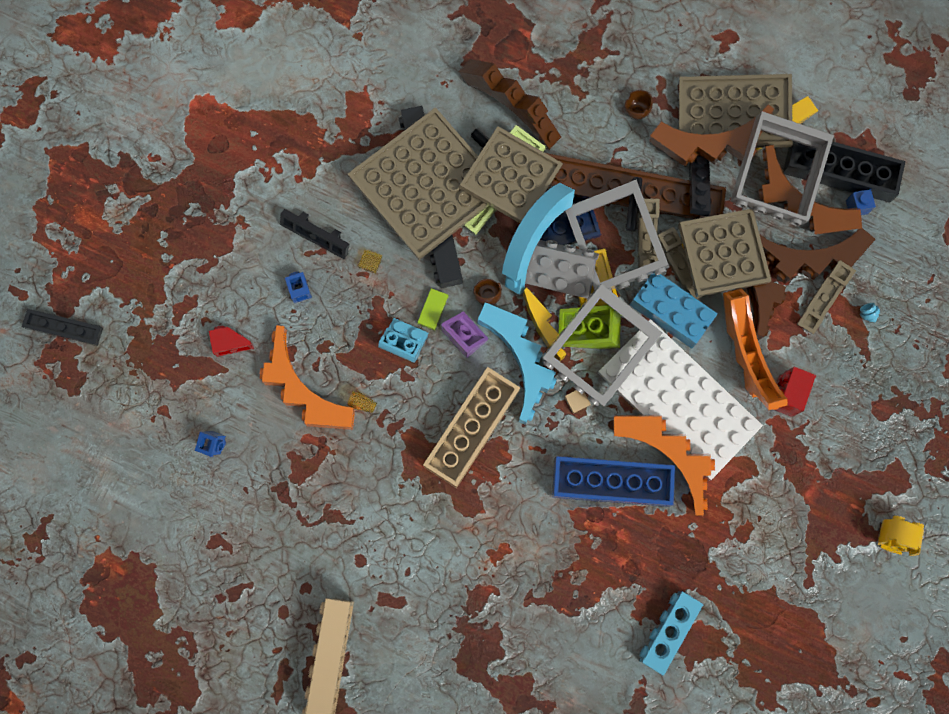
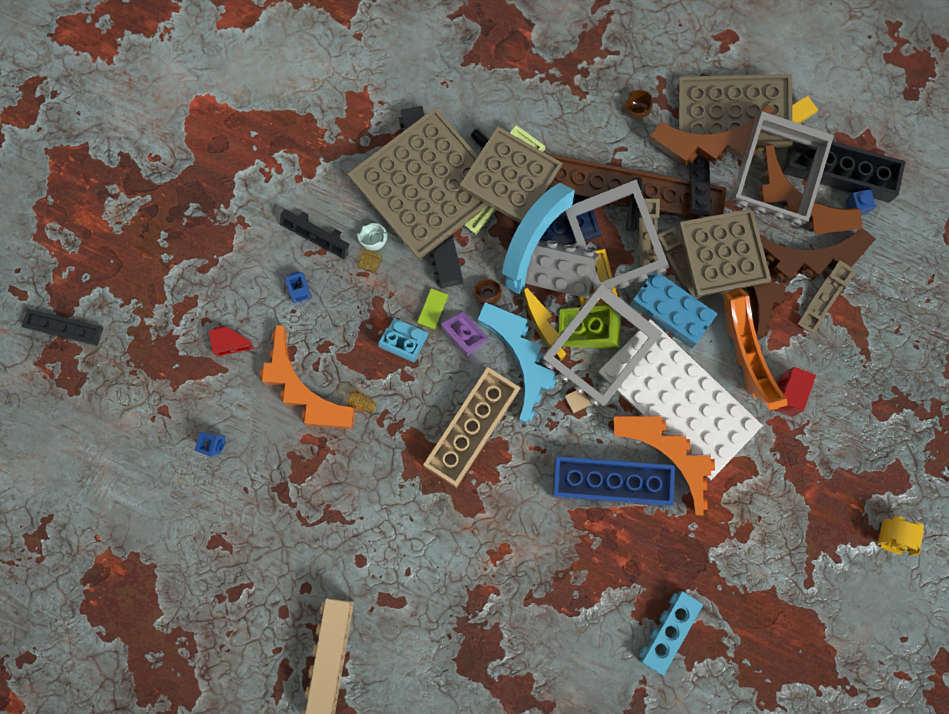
(372, 236): none -> light aqua hair
(508, 91): reddish brown arch -> none
(870, 312): medium azure plate -> none

